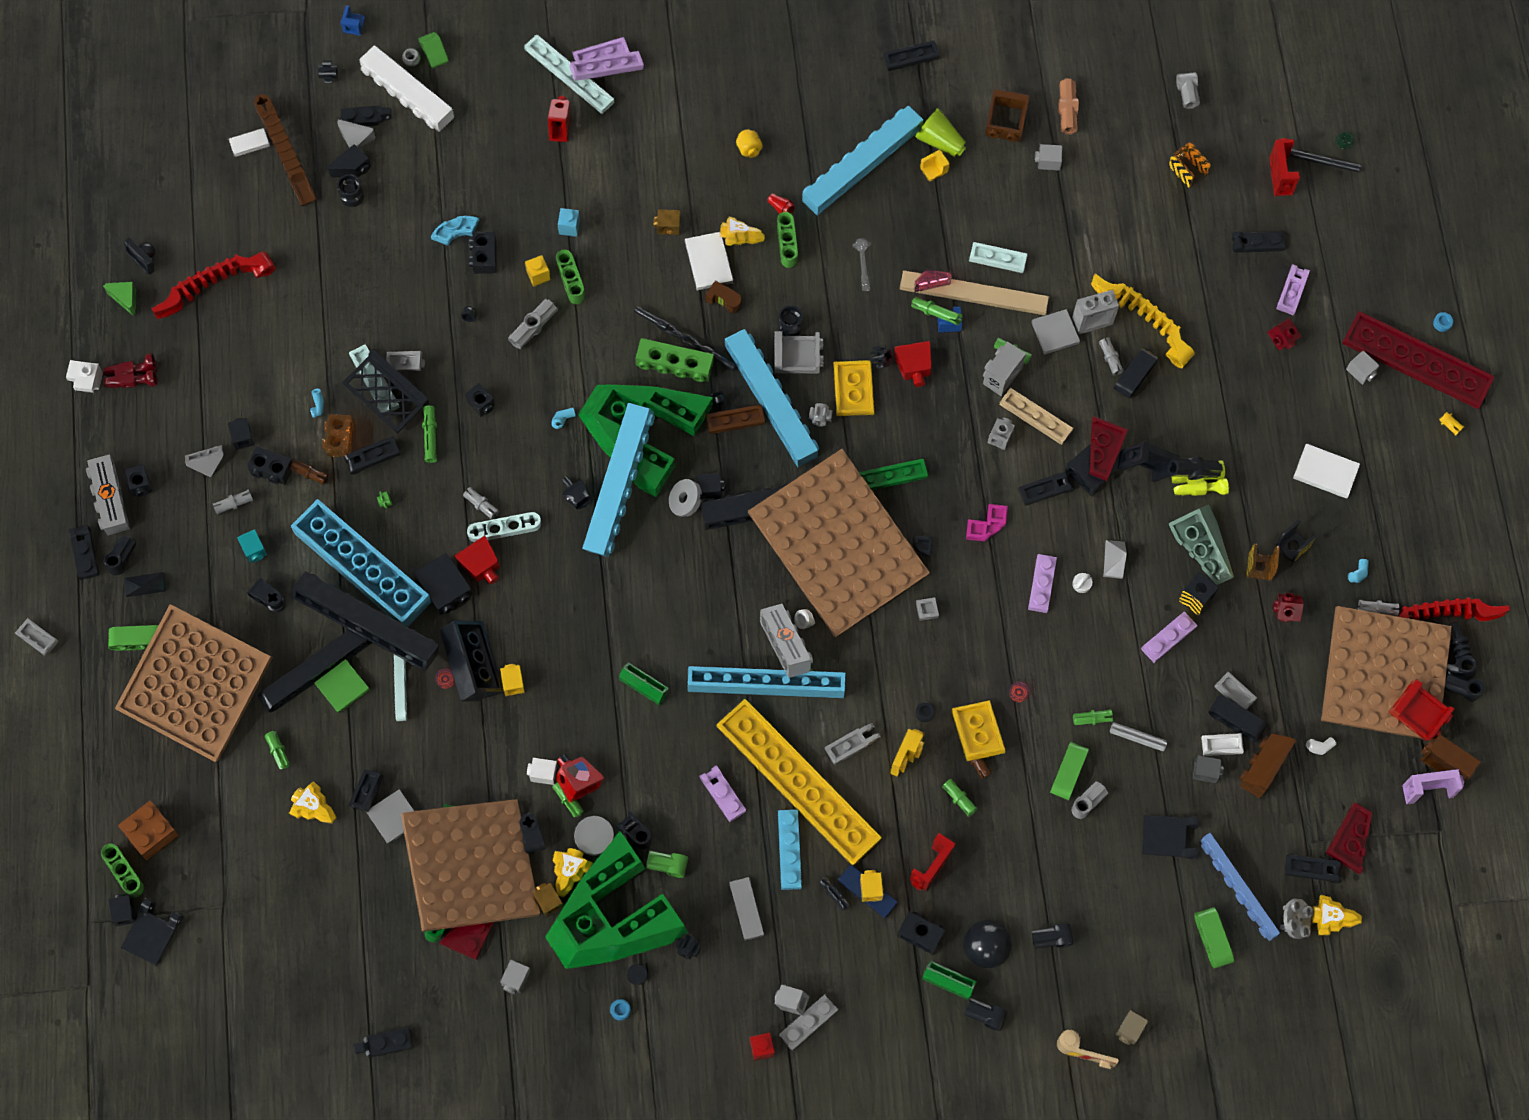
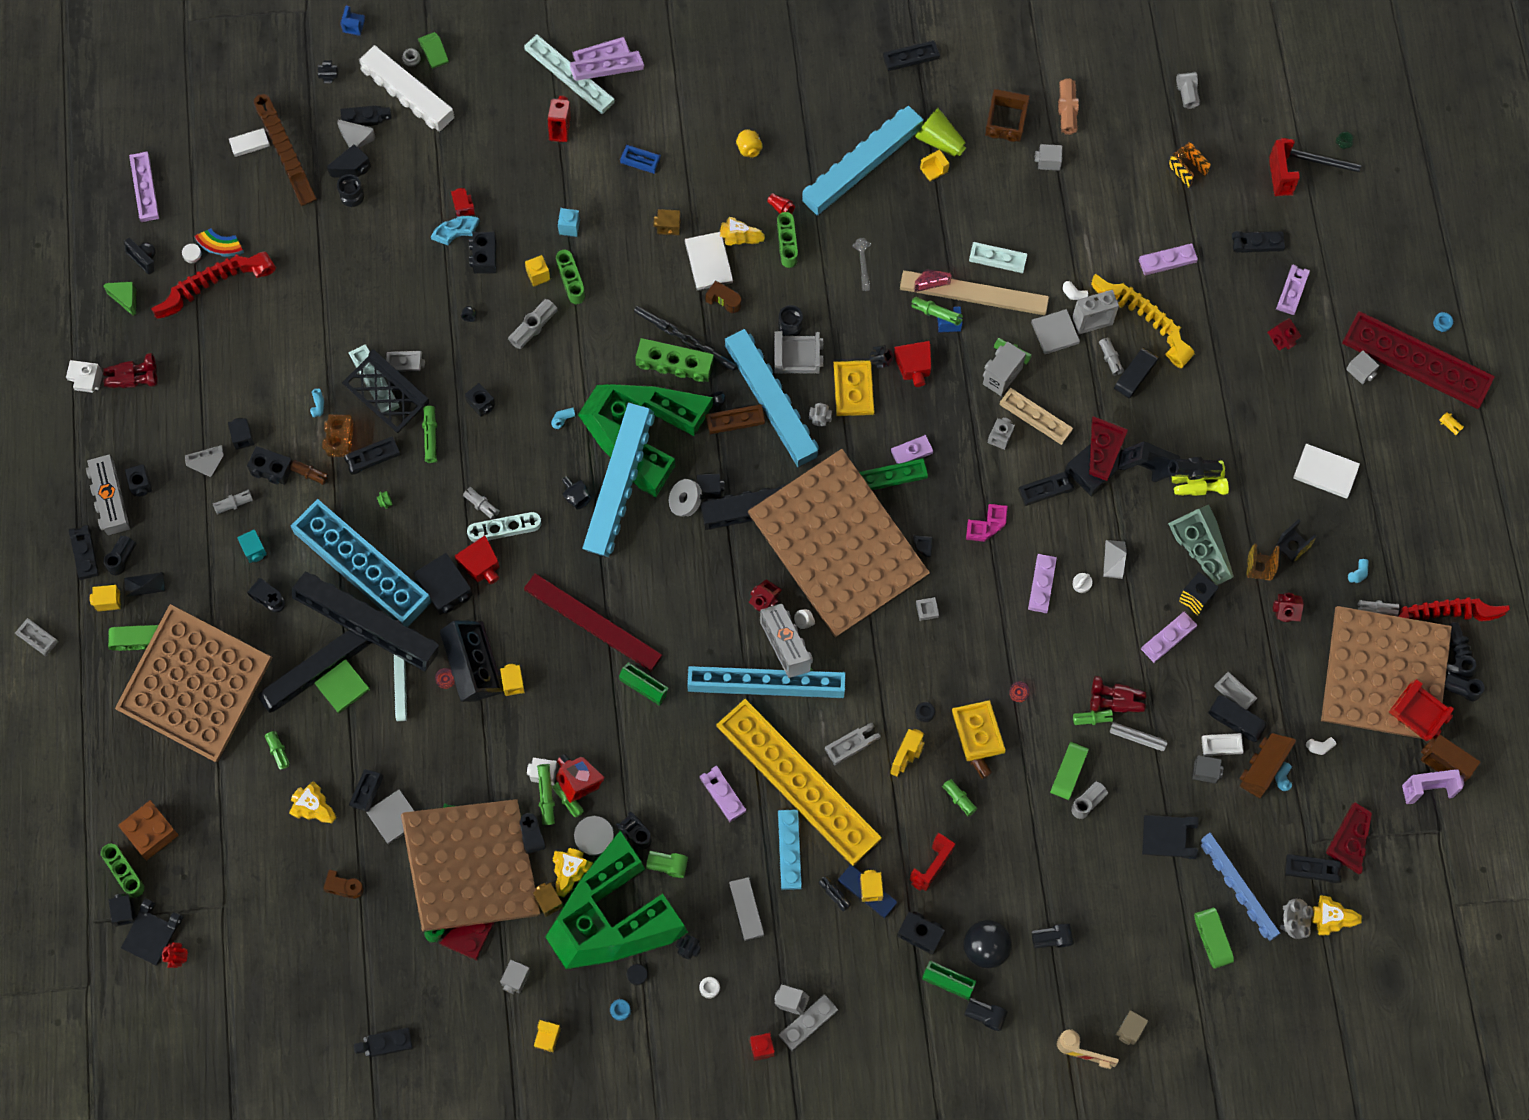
(105, 598): none -> yellow brick
(144, 186): none -> lavender plate
(174, 955): none -> red gear
(191, 253): none -> white tile
(219, 245): none -> tile
(347, 888): none -> reddish brown leg
(462, 202): none -> red brick
(546, 802): none -> bright green pin
(547, 1036): none -> yellow panel
(593, 622): none -> dark red tile
(643, 164): none -> blue tile
(709, 987): none -> white tile
(764, 595): none -> dark red brick
(912, 450): none -> lavender plate
(1071, 291): none -> white arm
(1121, 694): none -> dark red piece
(1168, 259): none -> lavender plate
(1281, 777): none -> medium azure arm

